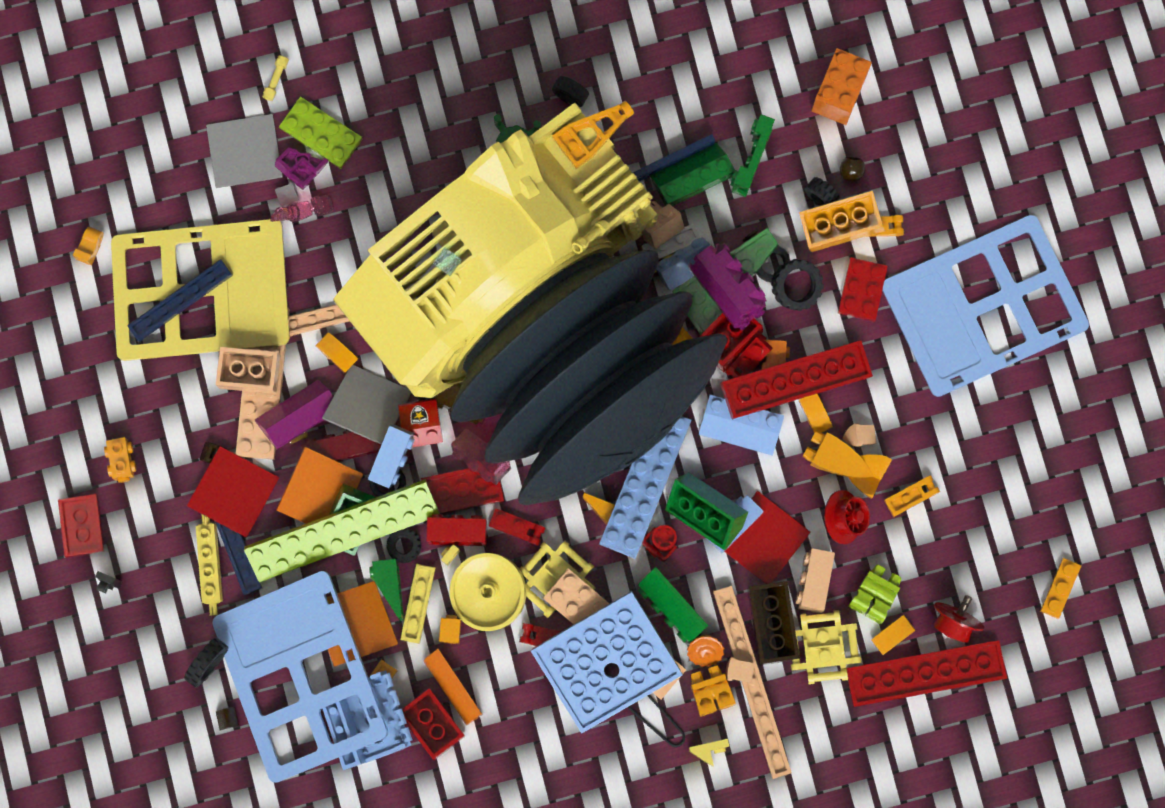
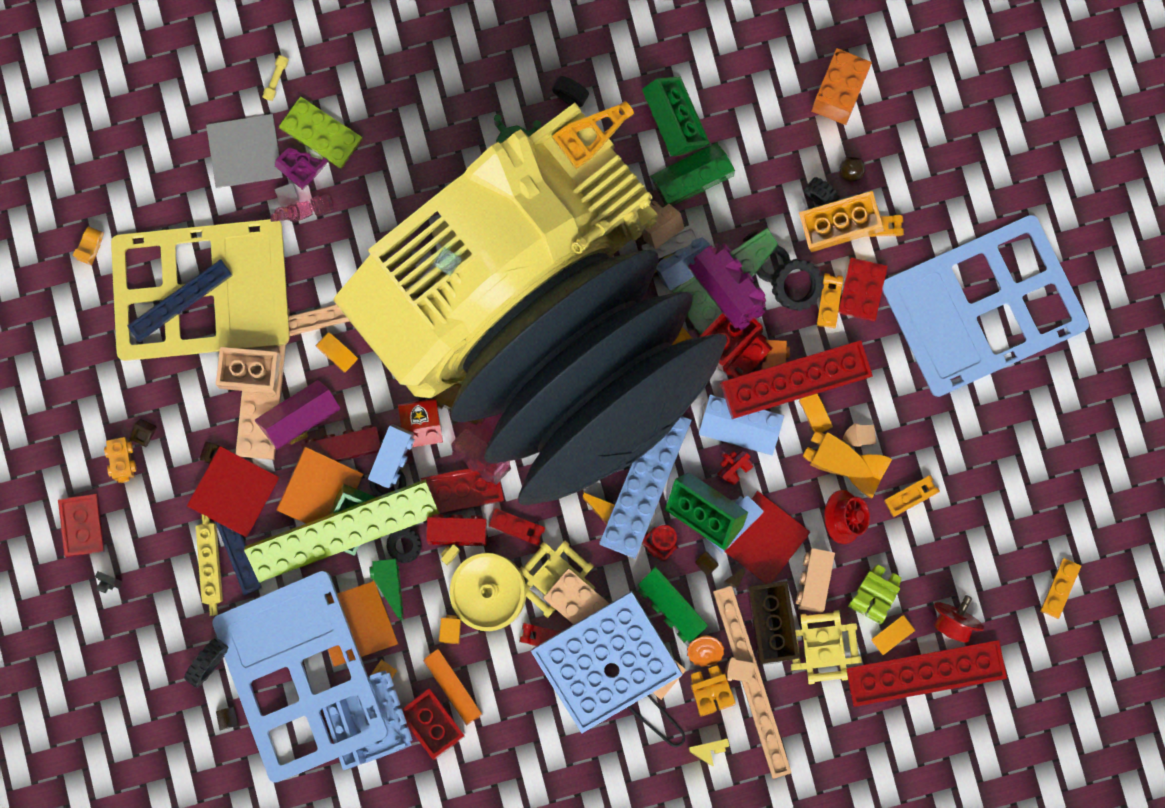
(142, 432): none -> dark brown slope
(366, 404): light grey piece -> none
(418, 603): light yellow tile -> none
(675, 115): none -> green slope
(675, 157): dark blue tile -> none
(707, 563): none -> dark brown slope
(732, 463): none -> red hips
(735, 579): none -> dark brown slope
(743, 178): green piece -> none
(829, 301): none -> light orange plate

